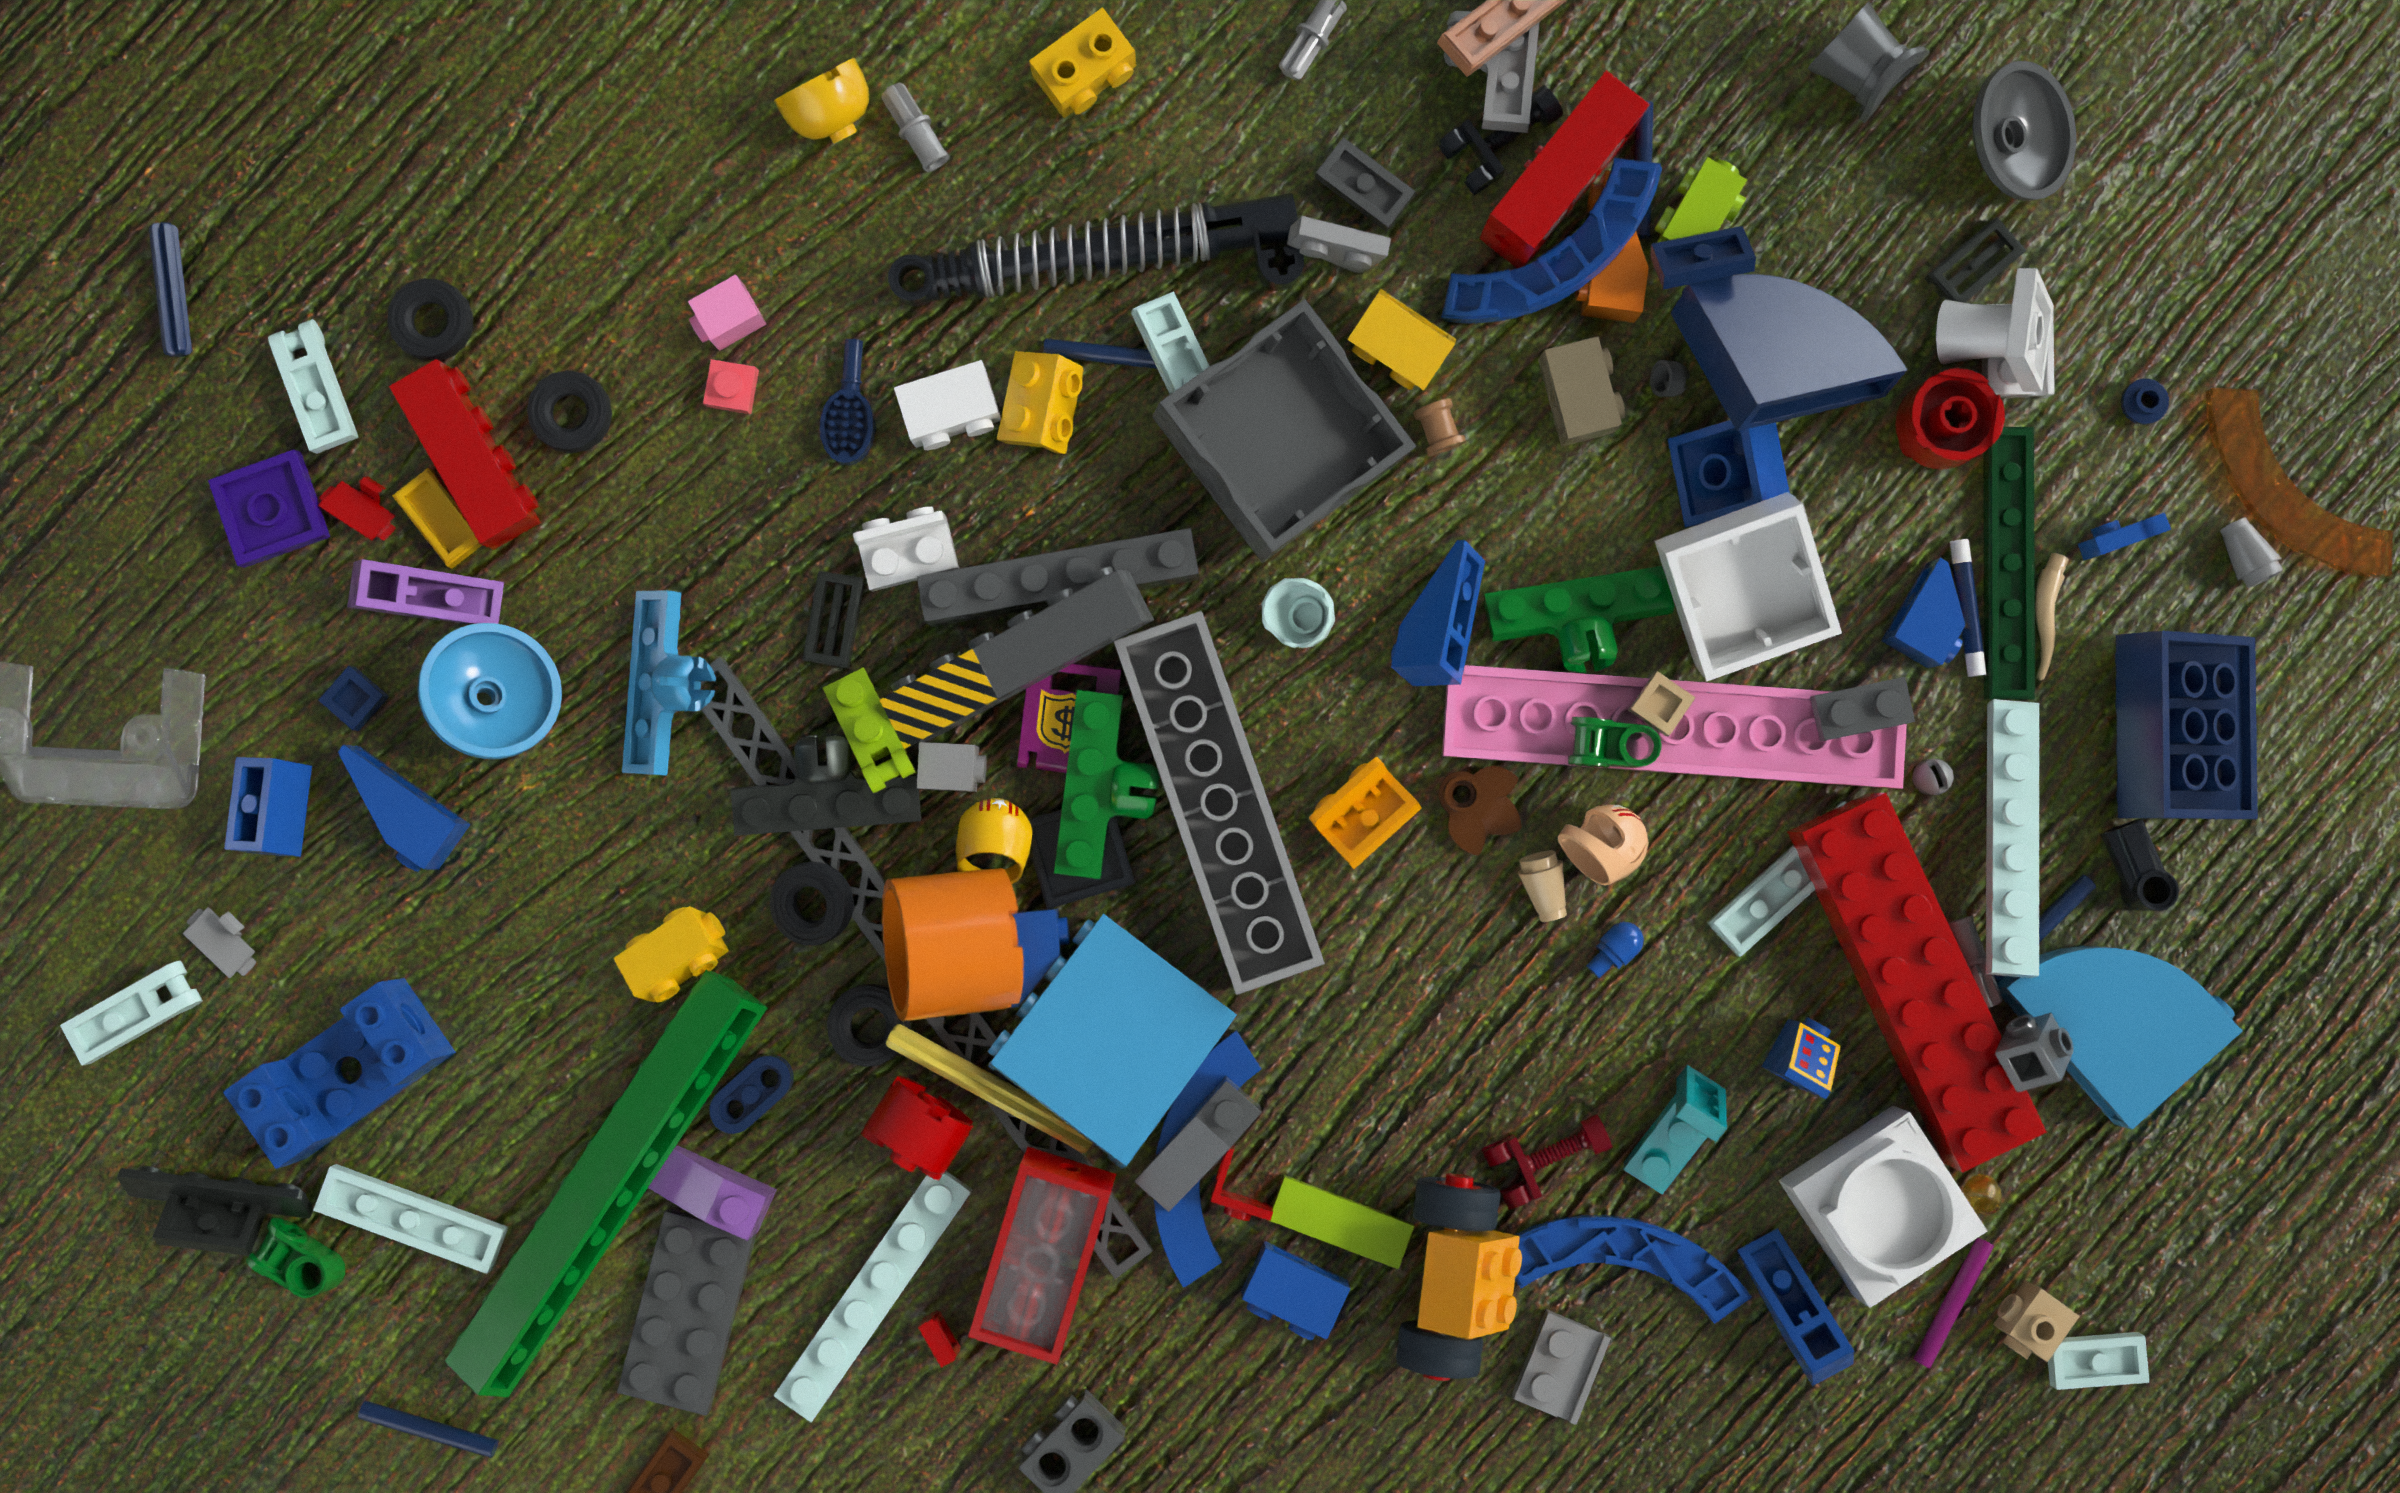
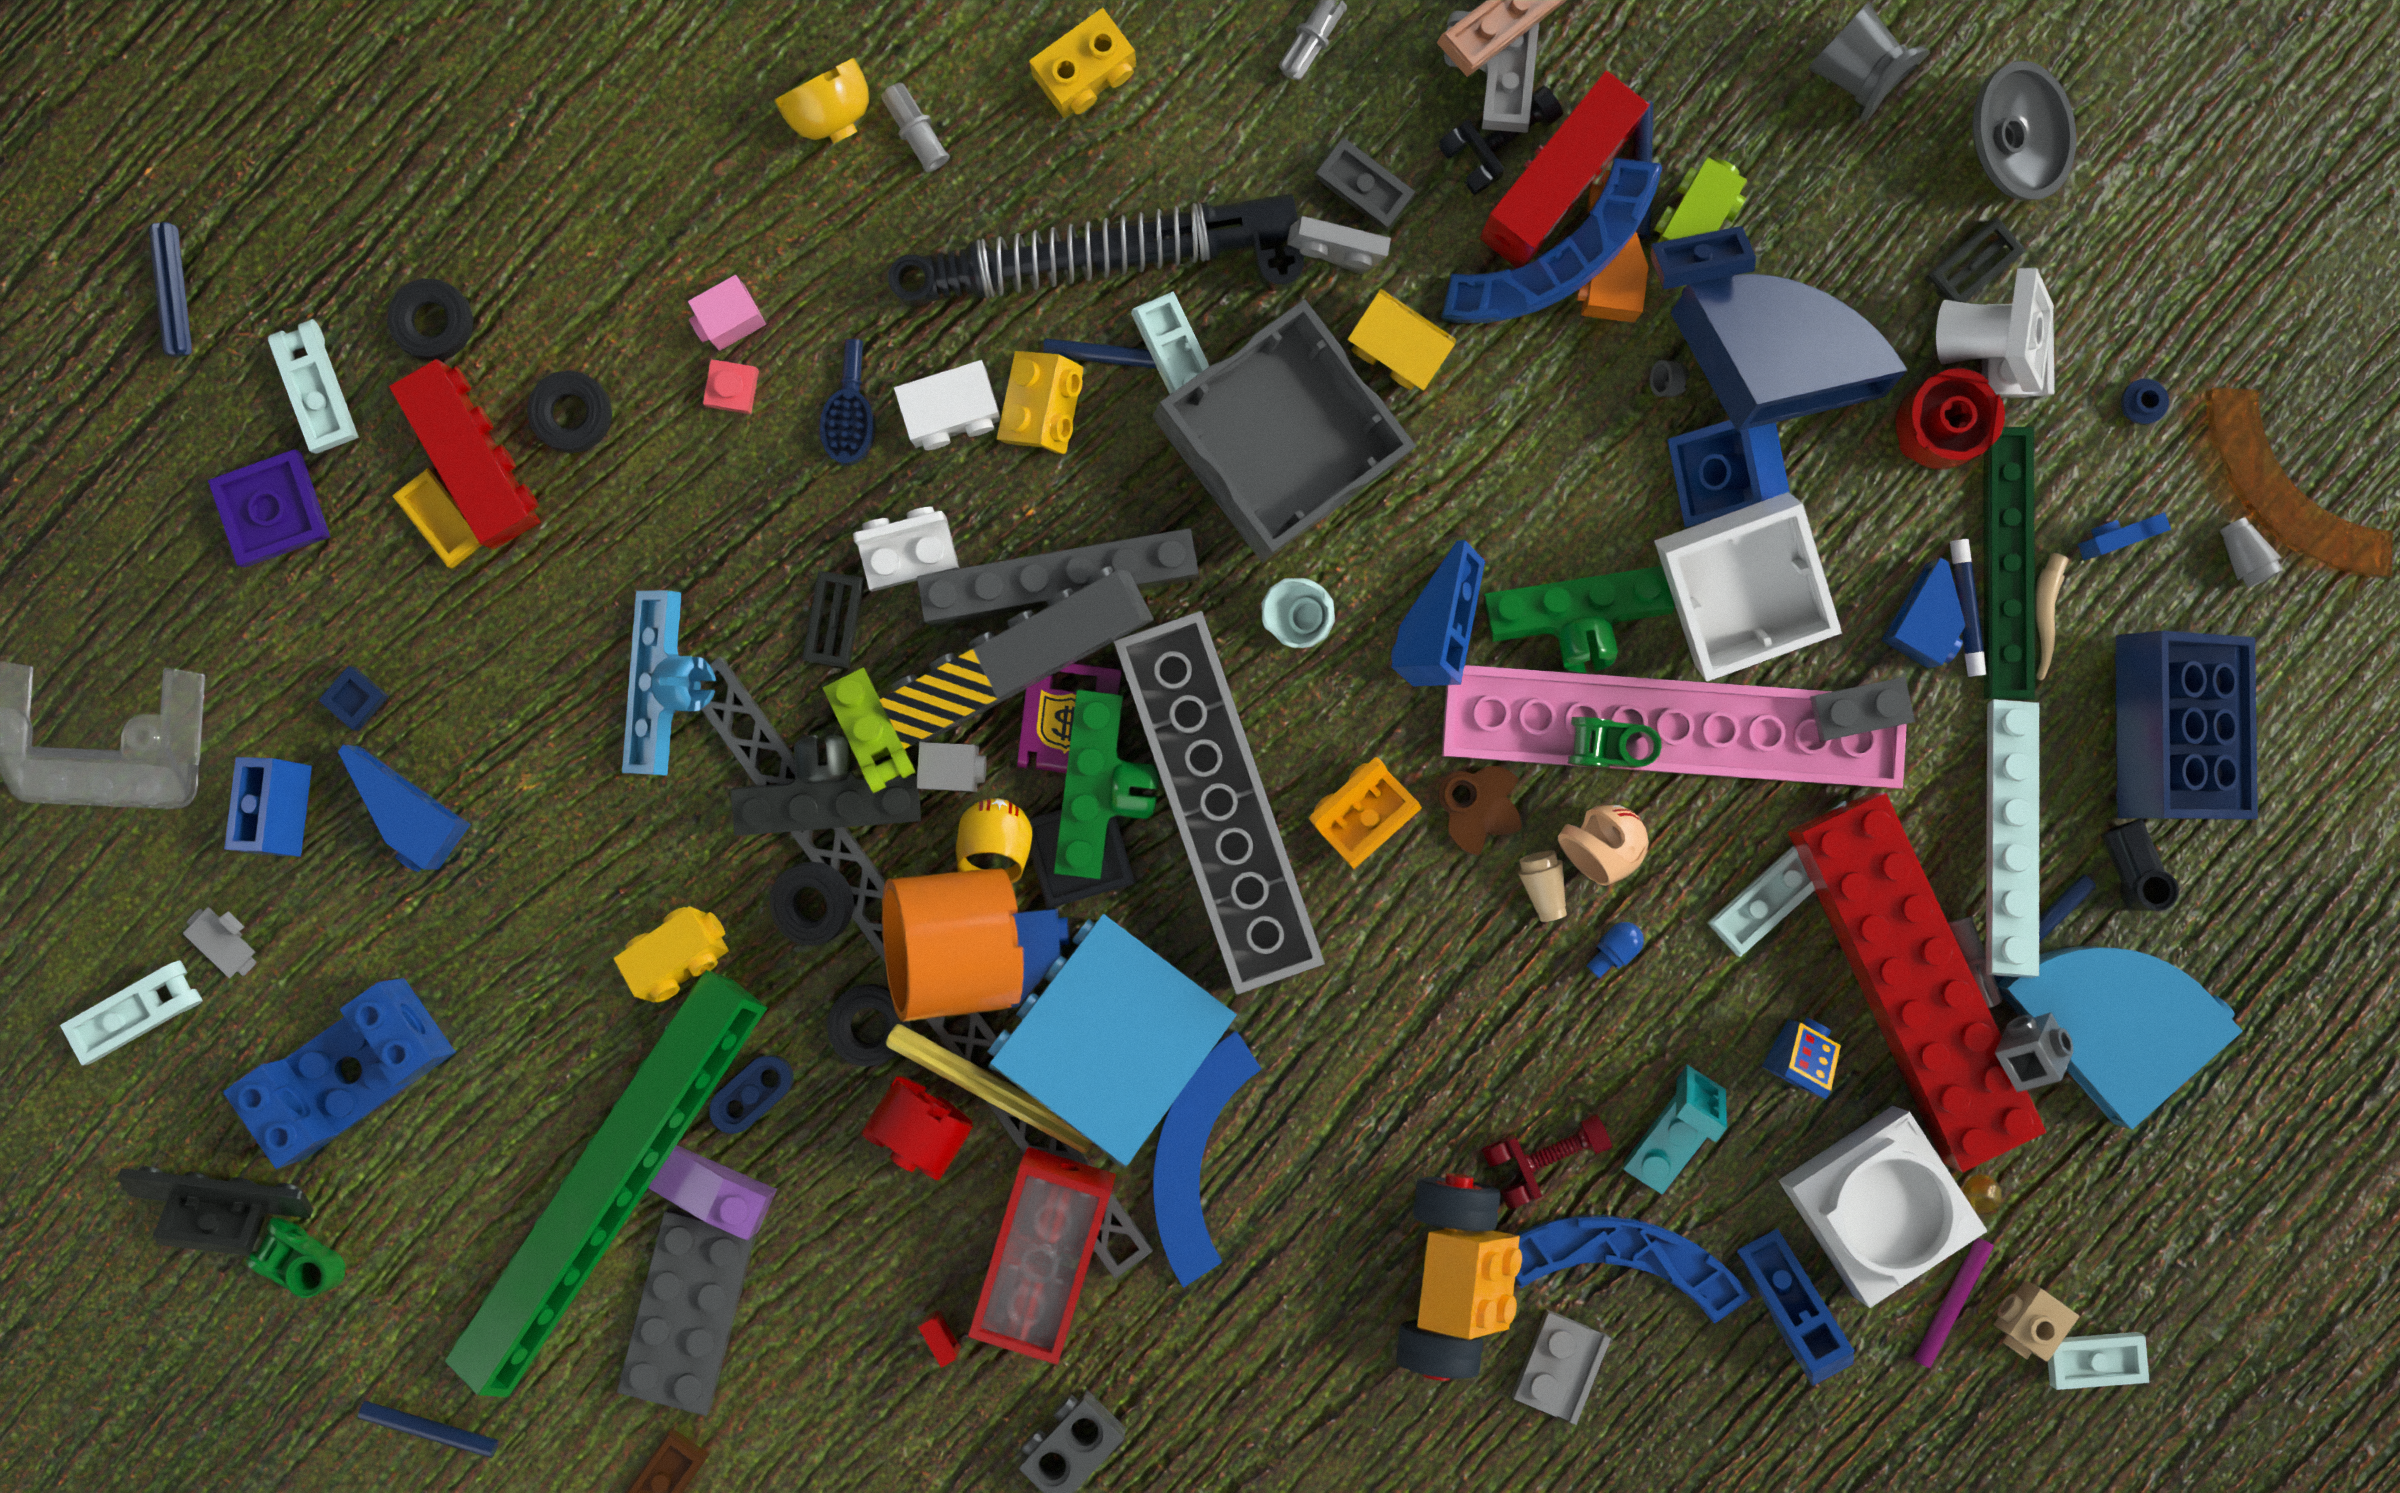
(359, 509): red piece -> none
(411, 1218): light aqua plate -> none
(424, 593): medium lavender slope -> none
(507, 668): dark azure dish -> none
(872, 1294): light aqua plate -> none
(1199, 1143): dark grey slope -> none
(1235, 1204): red bracket -> none
(1294, 1291): blue brick -> none
(1341, 1222): lime tile -> none
(1439, 427): medium nougat bush -> none
(1581, 390): dark tan brick -> none
(1661, 703): tan plate -> none
(1925, 780): light grey hinge -> none

